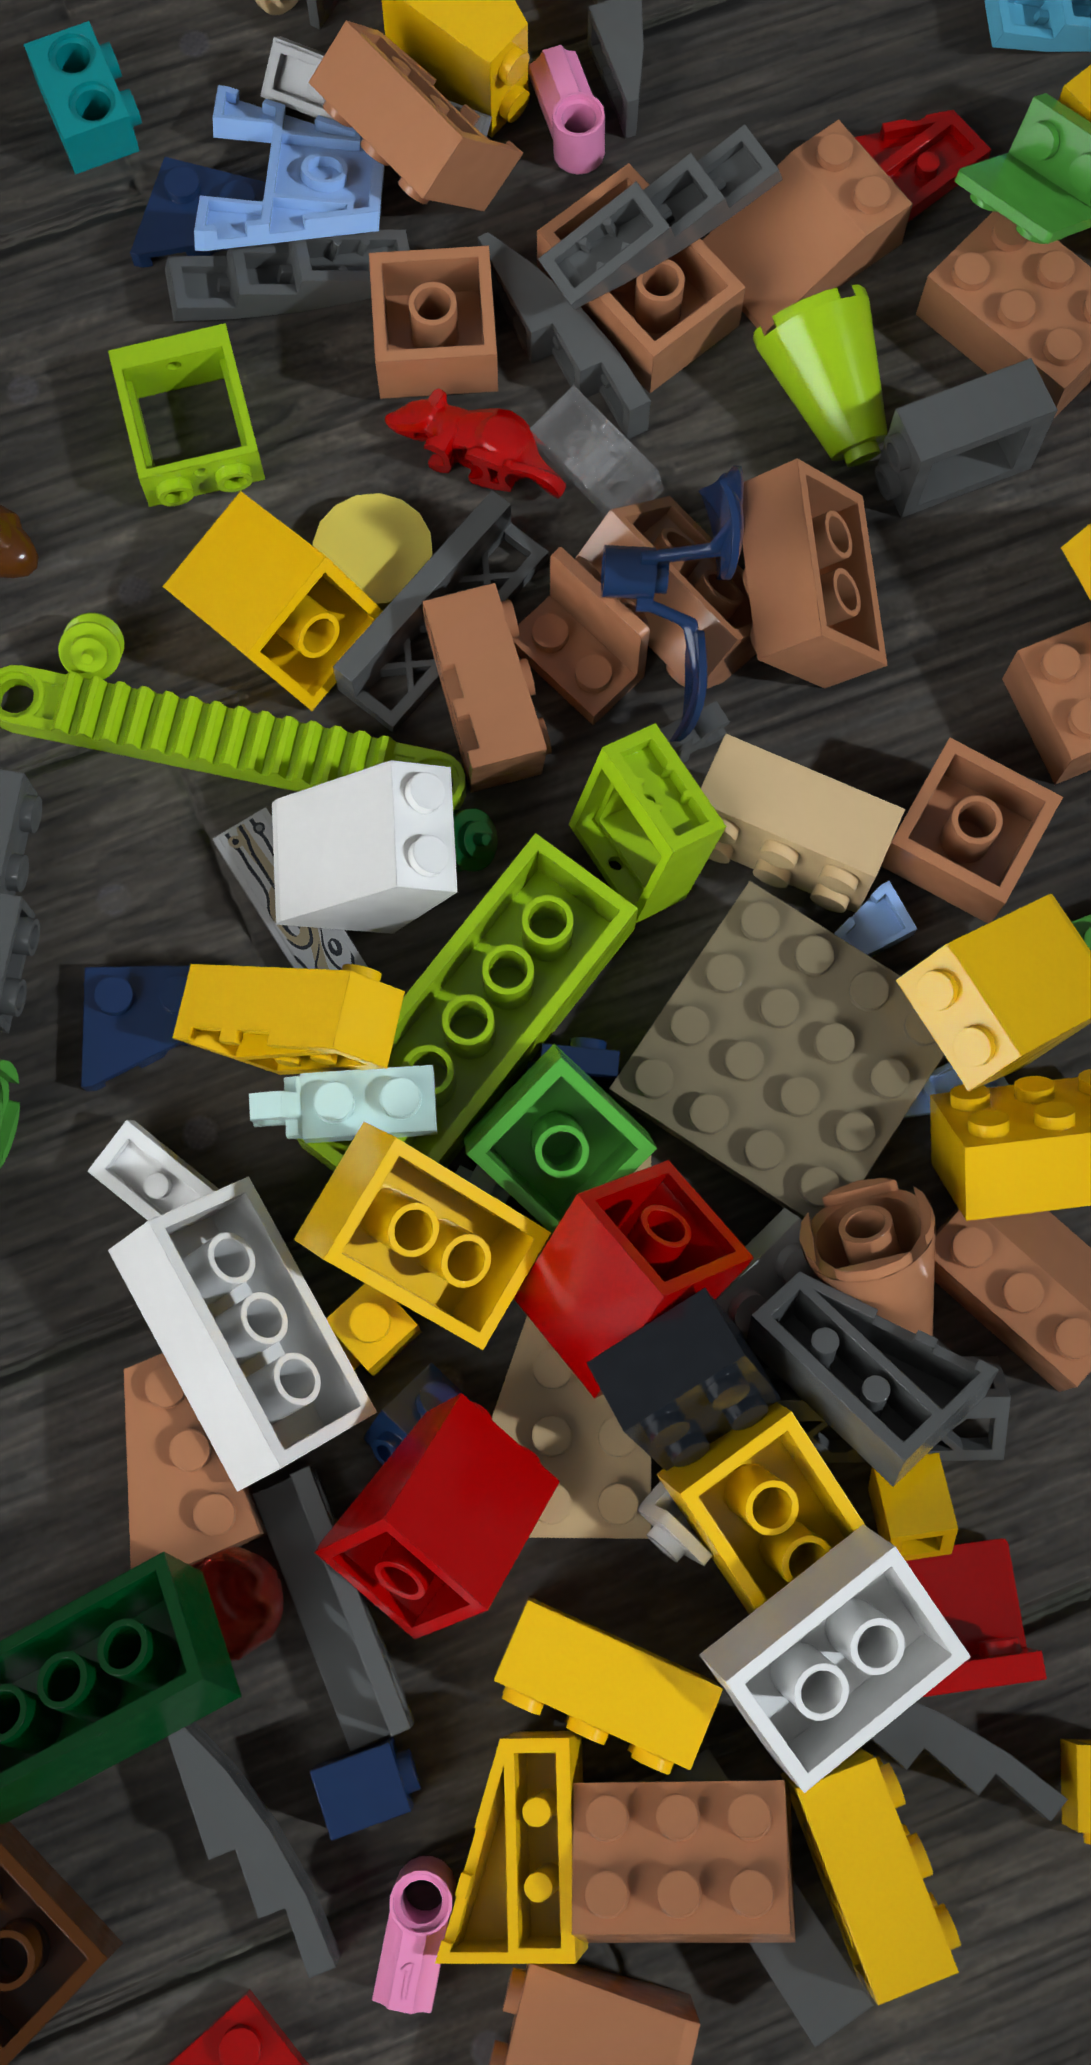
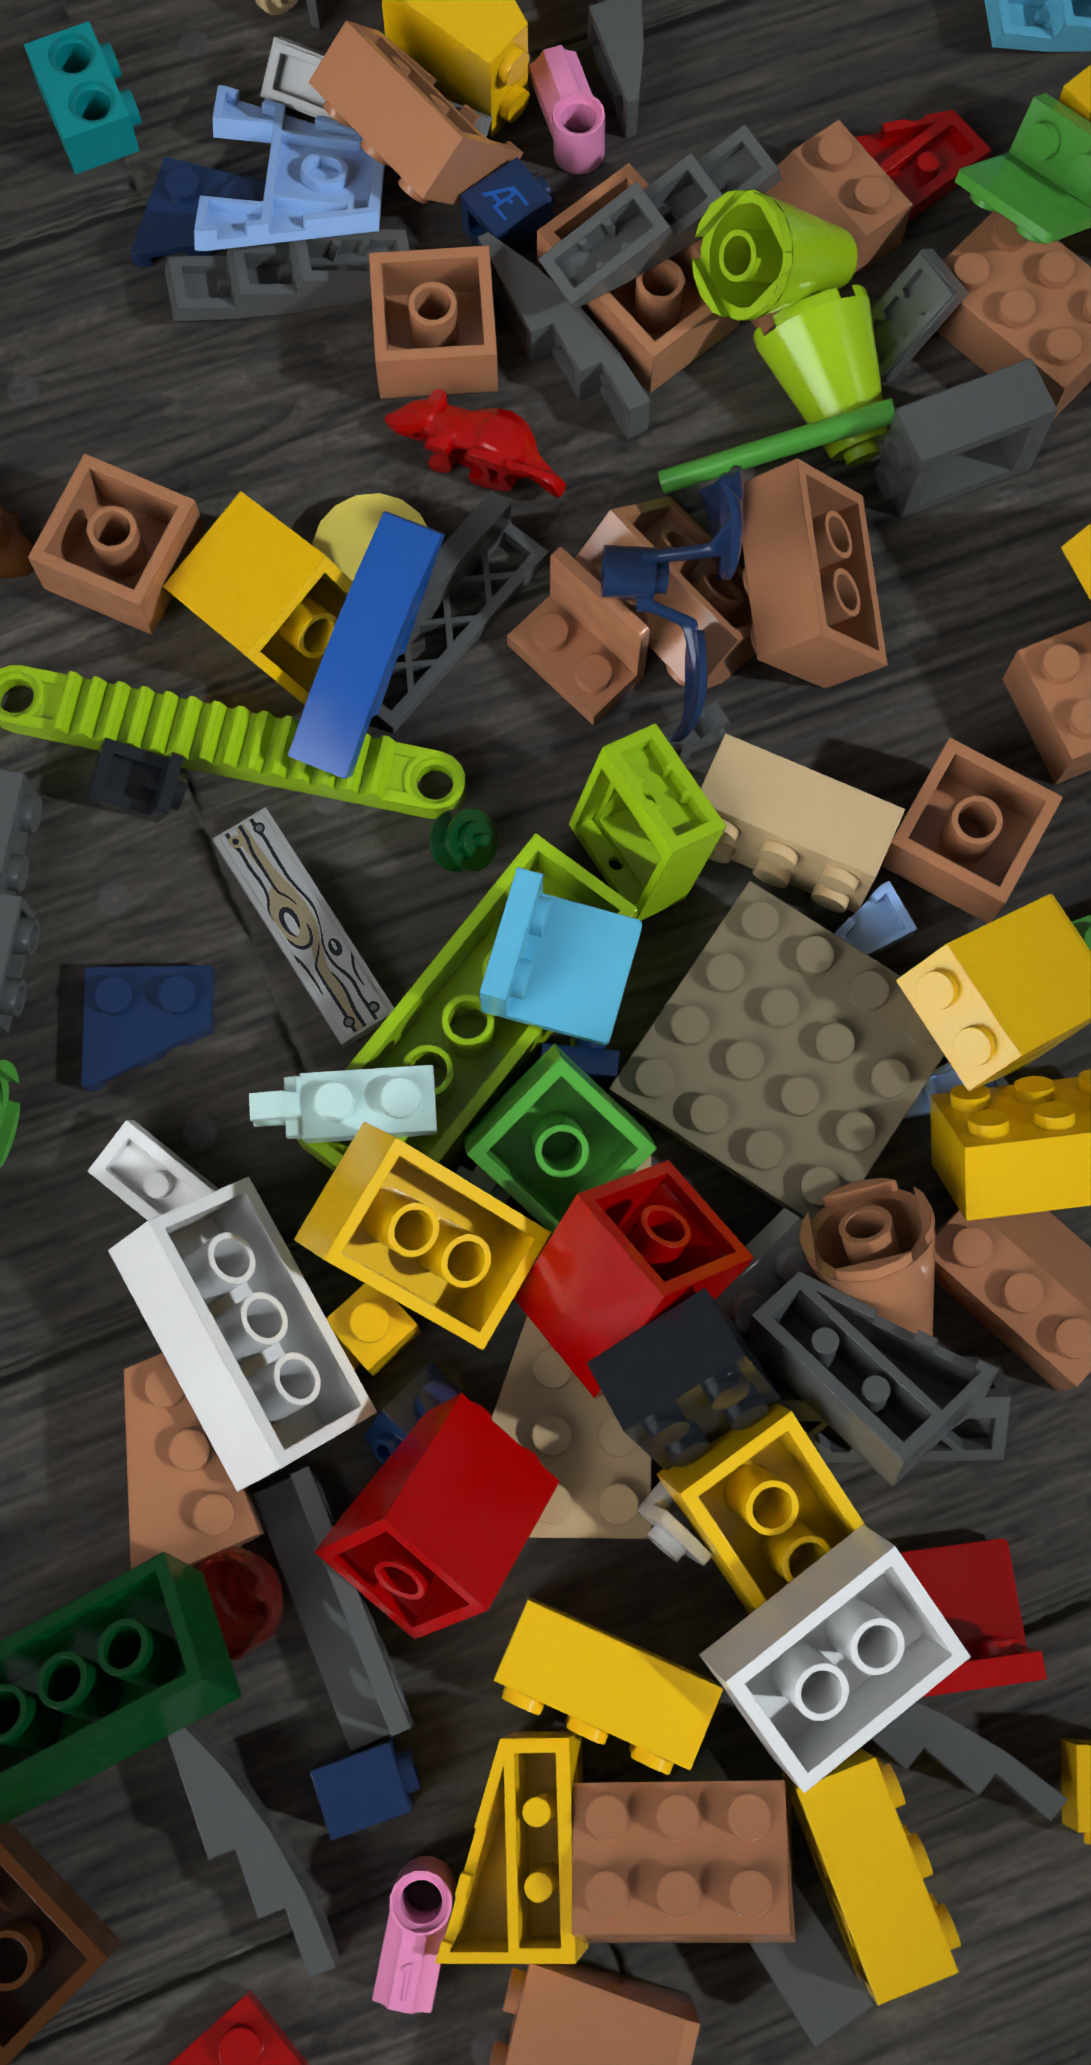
(91, 645): lime wheel -> none
(116, 543): none -> nougat brick
(137, 781): none -> black bracket
(173, 365): lime window -> none
(291, 1016): yellow wedge -> none
(365, 849): white slope -> none
(366, 644): none -> blue slope
(486, 686): nougat wedge -> none
(508, 206): none -> dark blue brick
(558, 963): none -> medium azure bracket
(595, 454): clear brick -> none
(767, 255): none -> lime cone
(778, 445): none -> bright green bar
(913, 311): none -> dark grey plate
(916, 1511): yellow brick -> none

